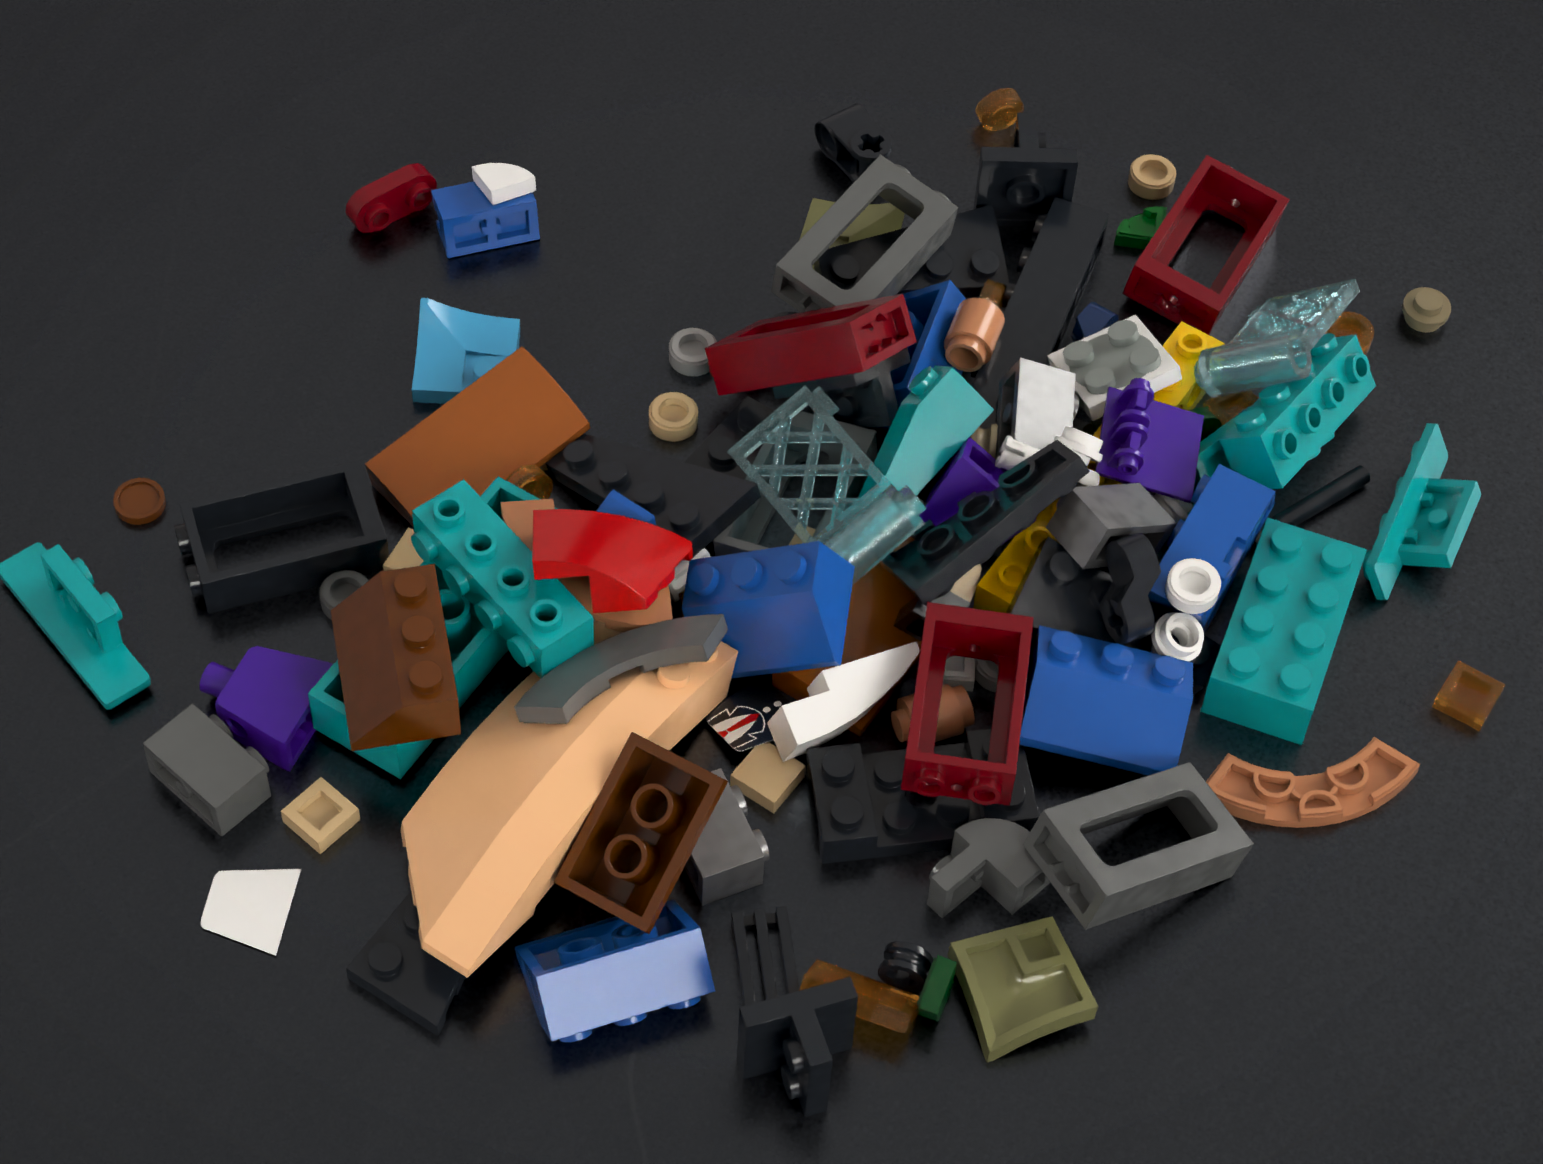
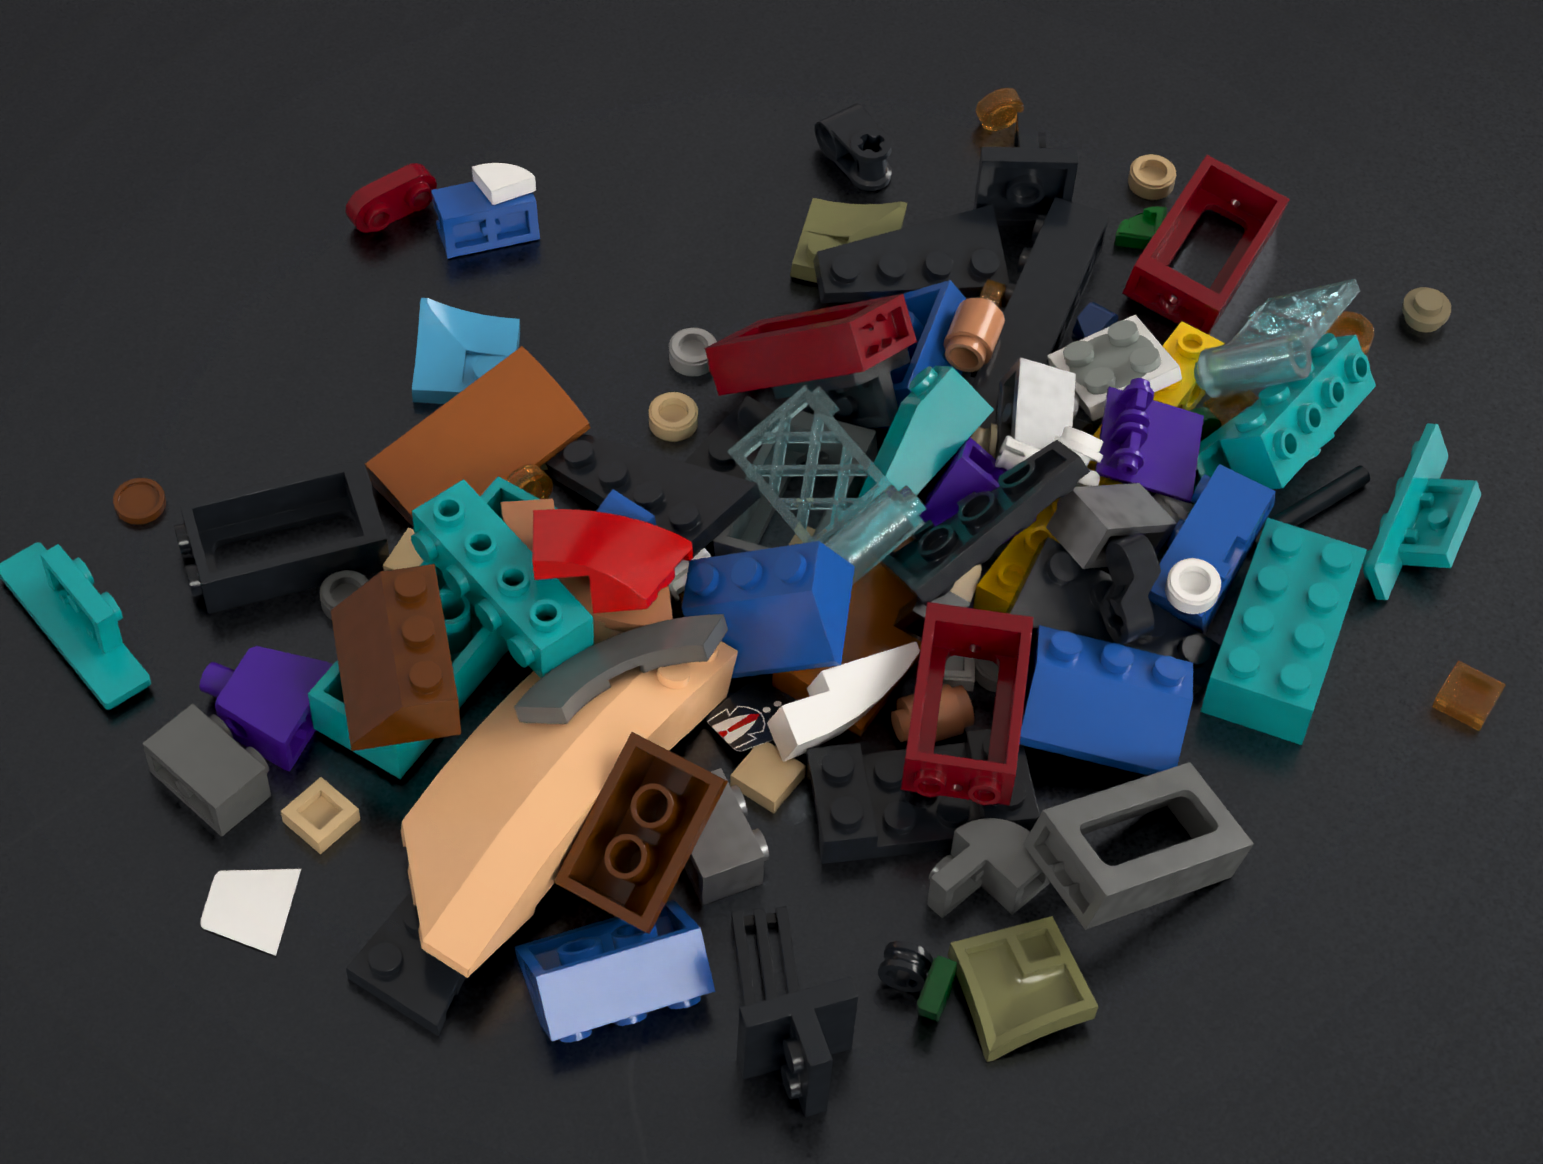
(876, 1000): clear orange tile -> none
(934, 219): dark grey piece -> none
(1185, 628): white plate -> none
(1316, 799): nougat tile -> none

